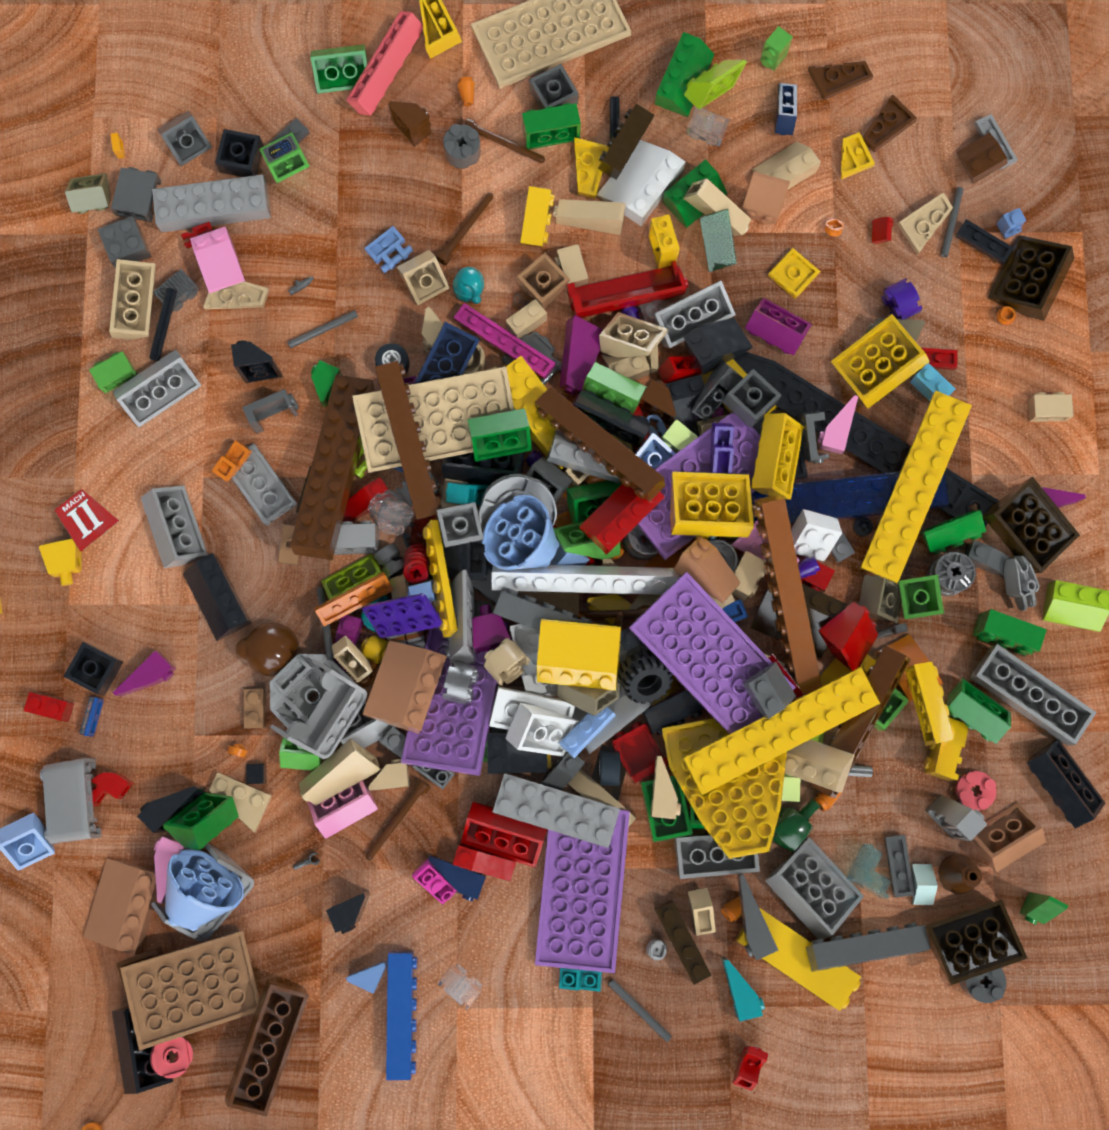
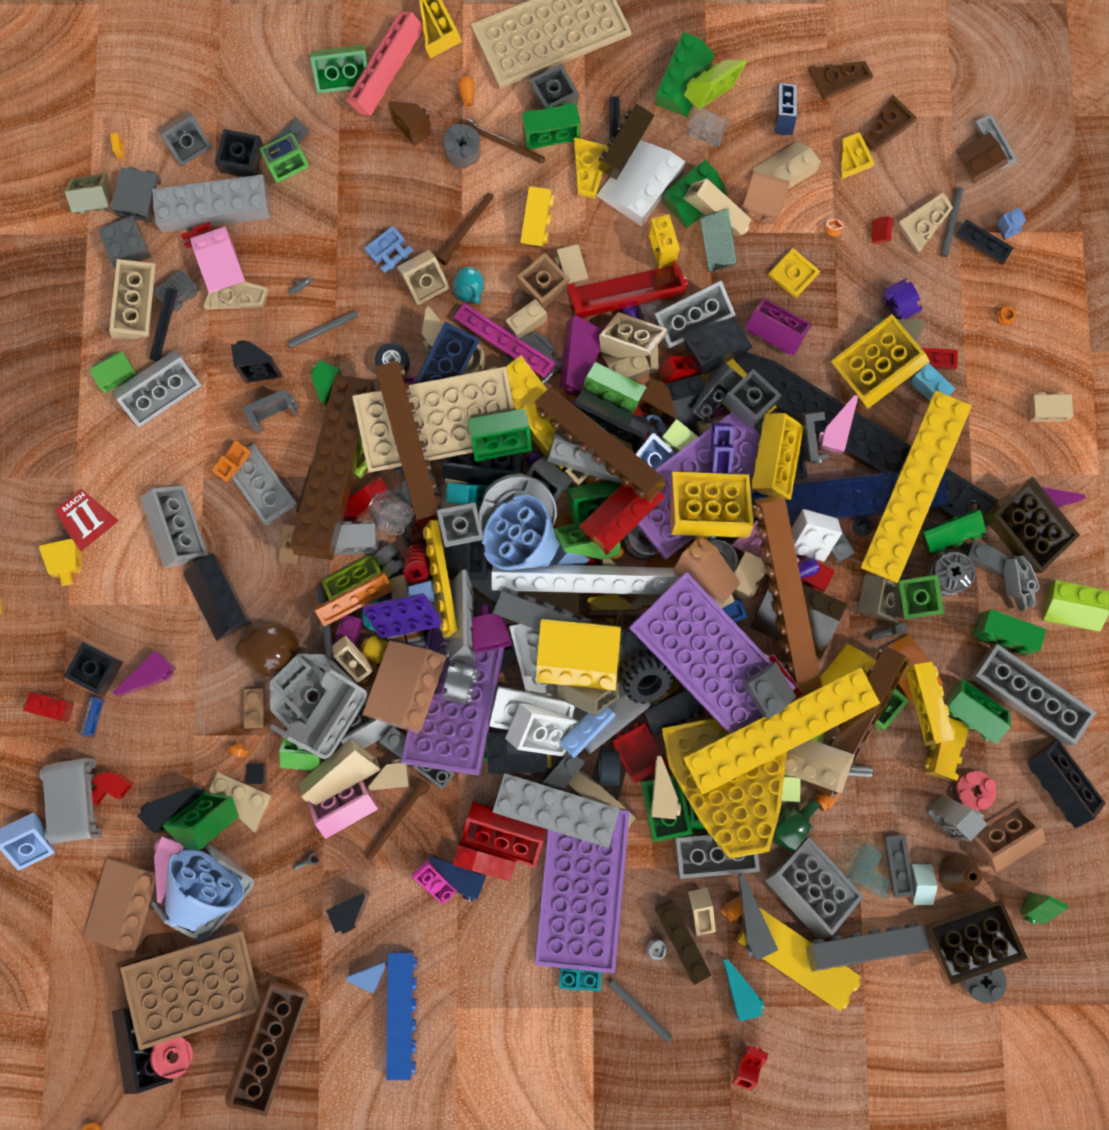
(460, 986): clear brick -> none
(506, 662): tan brick -> none
(591, 215): tan slope -> none
(776, 48): bright green brick -> none
(850, 635): red slope -> none
(1032, 276): dark brown slope -> none

